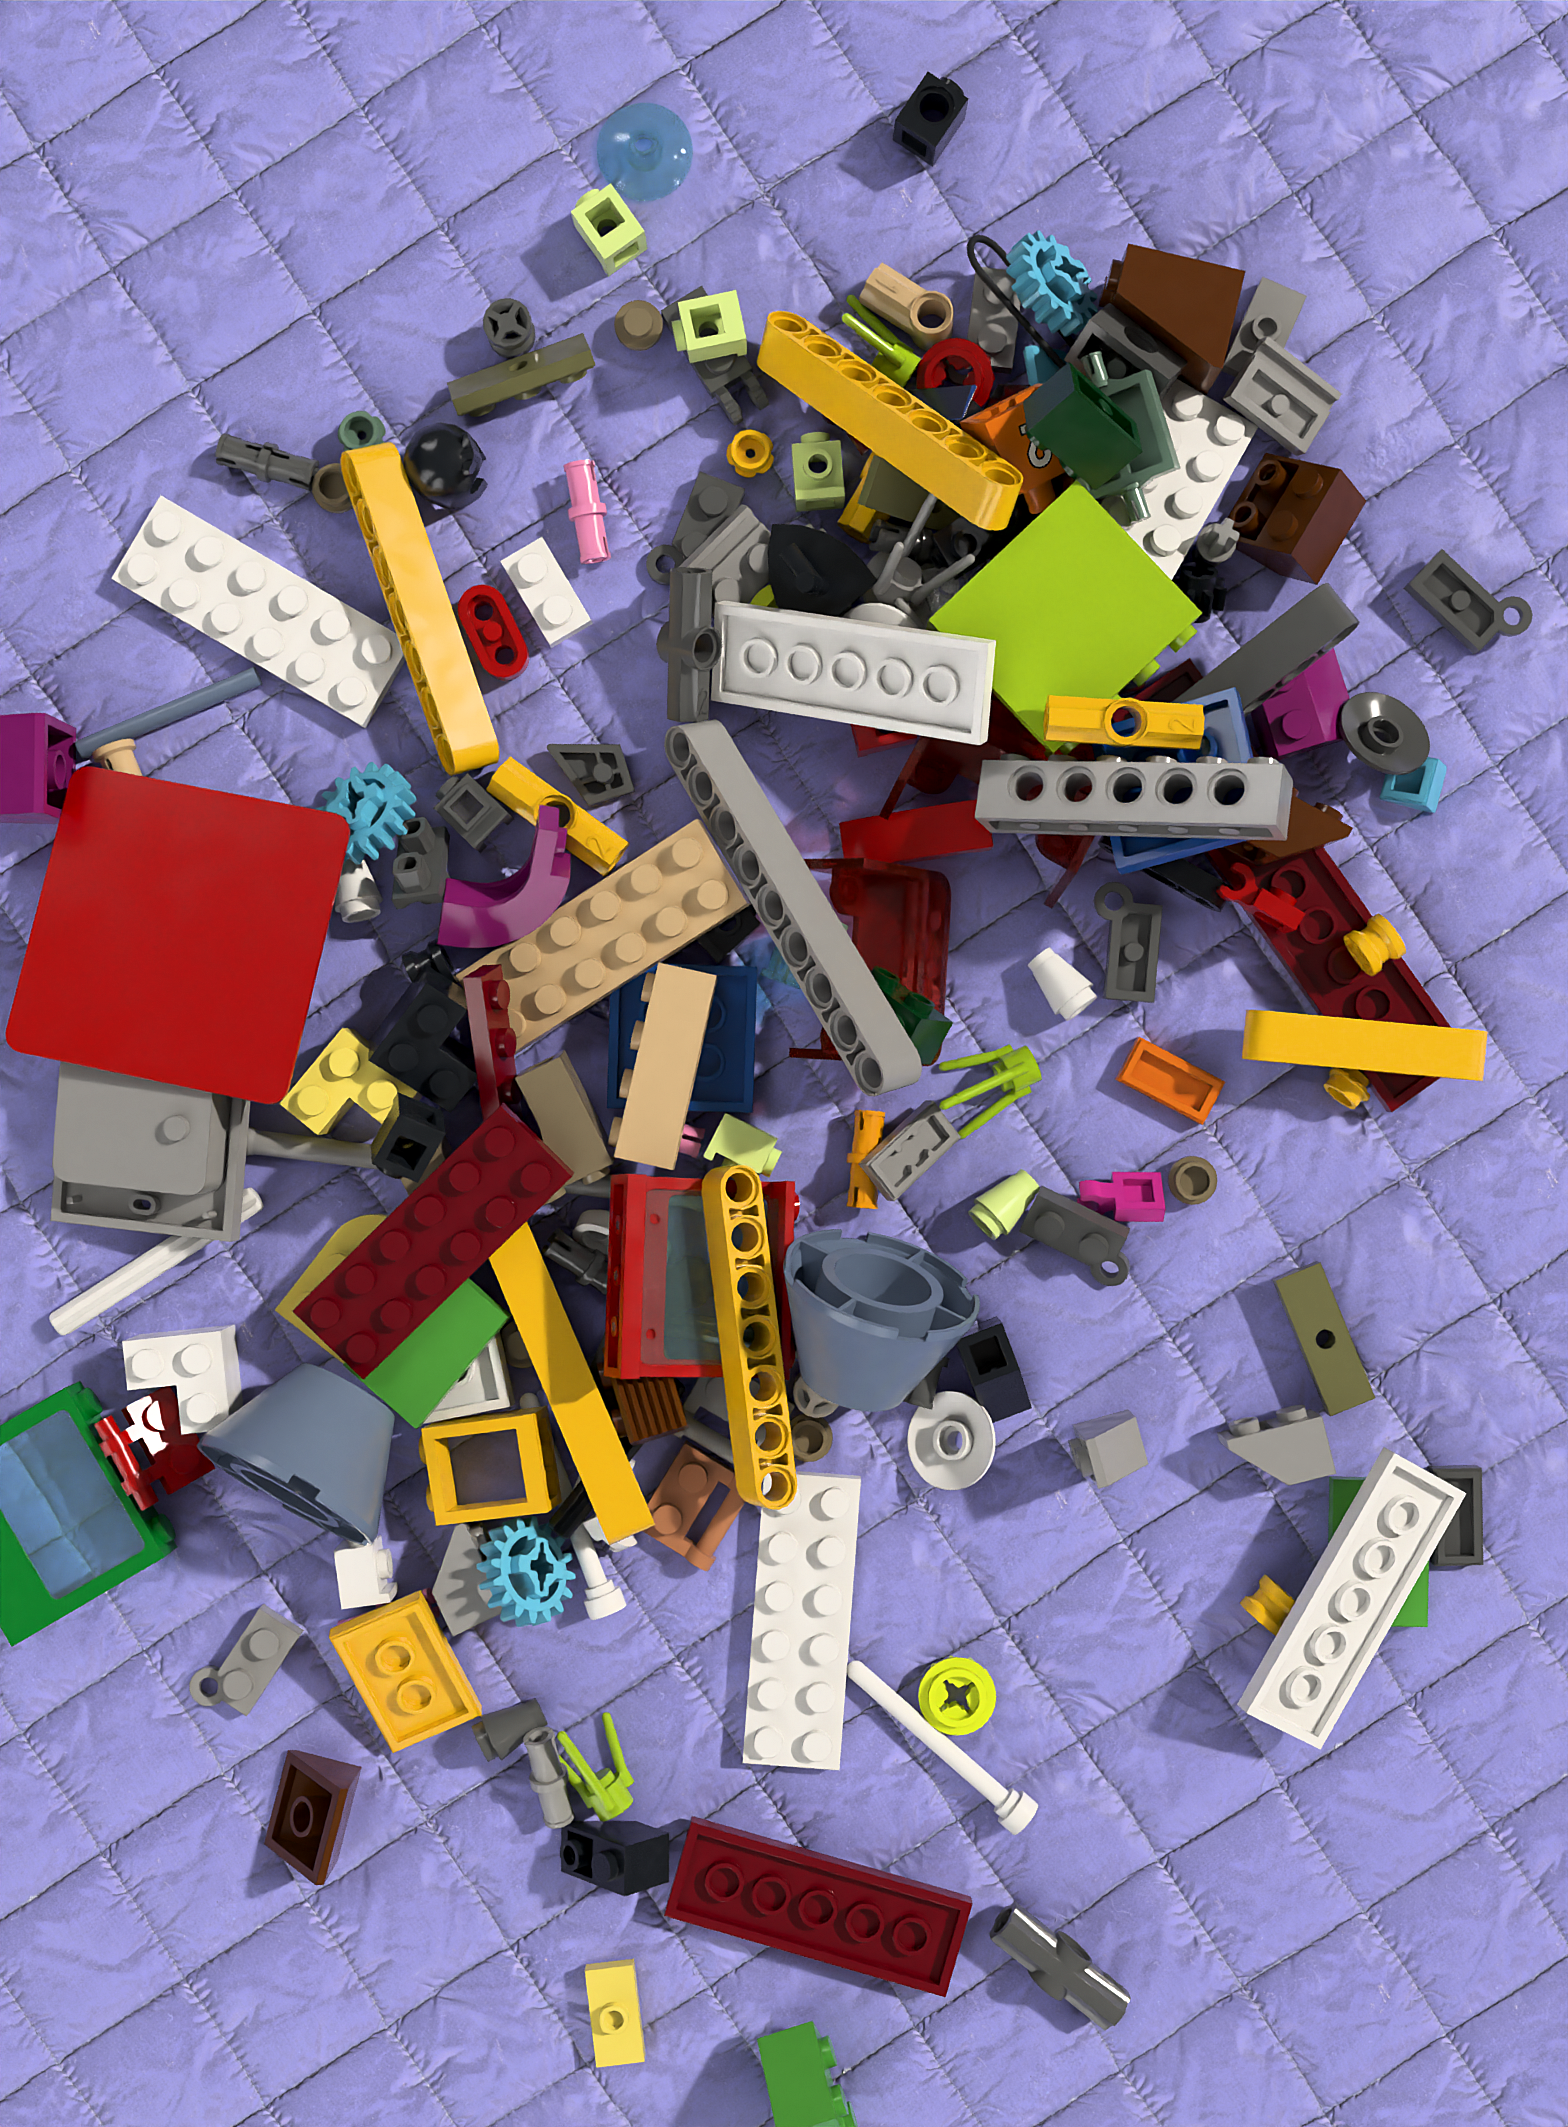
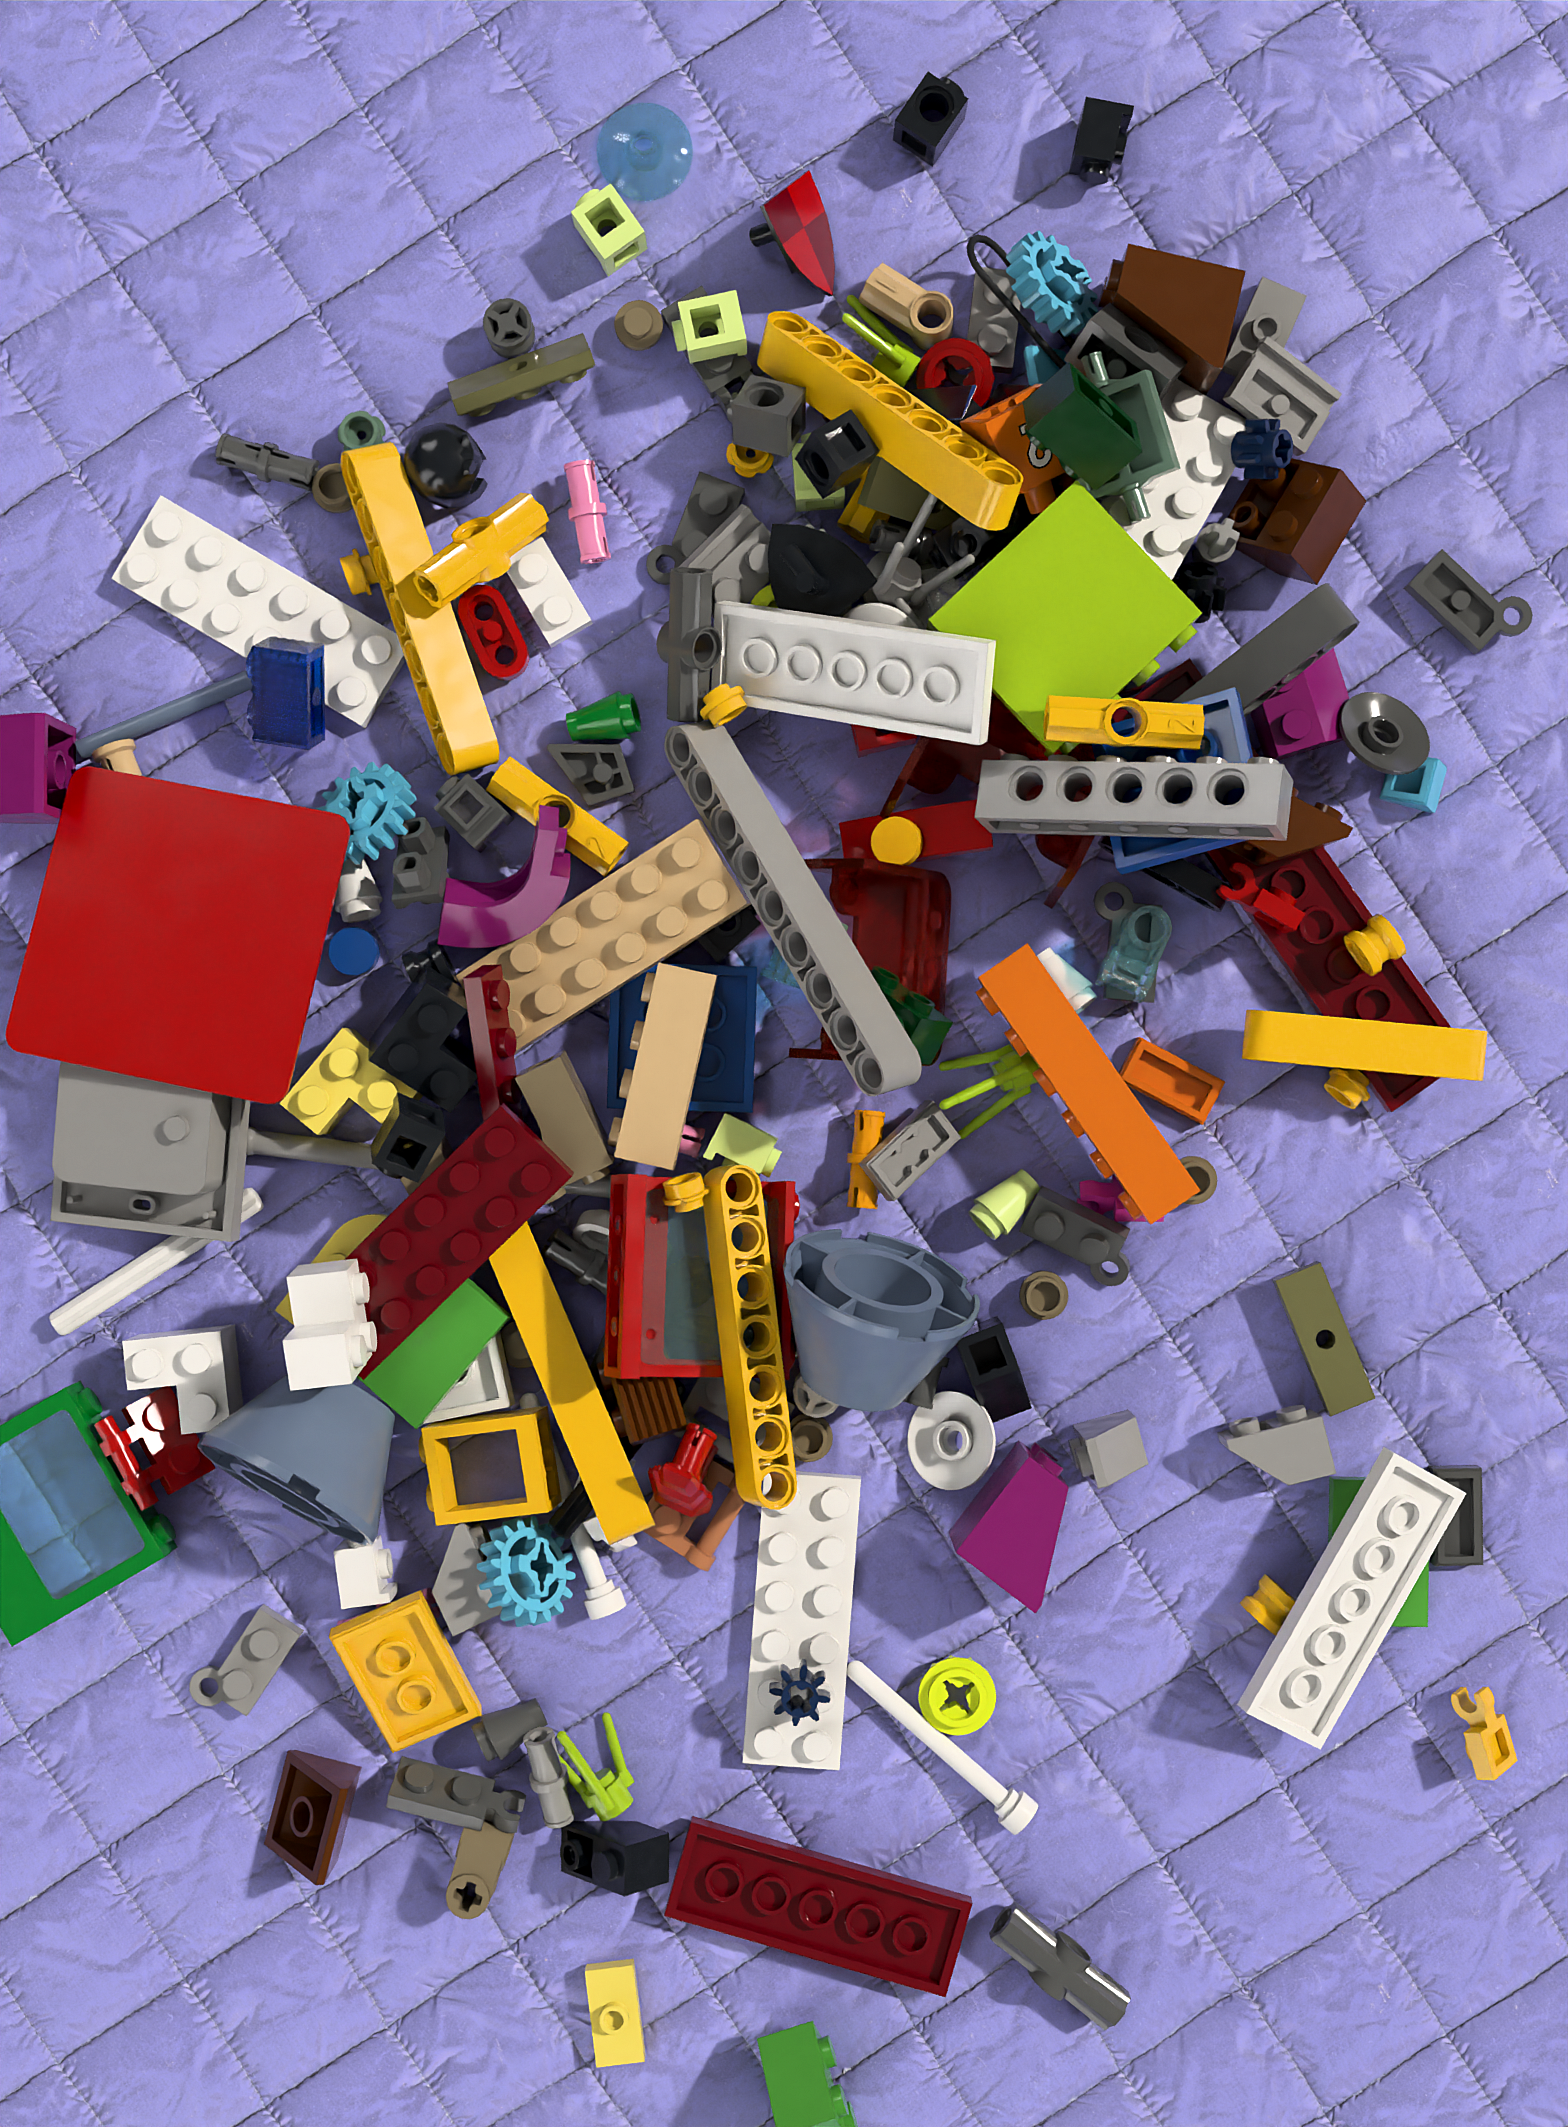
(287, 692): none -> clear blue brick
(330, 1325): none -> white brick
(354, 951): none -> blue tile
(359, 572): none -> yellow plate
(453, 1796): none -> dark grey plate
(479, 1861): none -> dark tan piece
(480, 550): none -> yellow piece
(607, 718): none -> green cone
(680, 1482): none -> red connector
(685, 1192): none -> yellow plate
(723, 704): none -> yellow plate
(768, 415): none -> dark grey brick
(796, 1705): none -> dark blue gear
(801, 231): none -> shield
(836, 454): none -> black brick
(897, 841): none -> yellow tile
(1015, 1523): none -> magenta slope
(1043, 1295): none -> dark tan plate
(1087, 1085): none -> orange brick
(1100, 139): none -> black brick
(1134, 955): none -> clear light blue piece
(1262, 448): none -> dark blue gear
(1488, 1738): none -> yellow plate

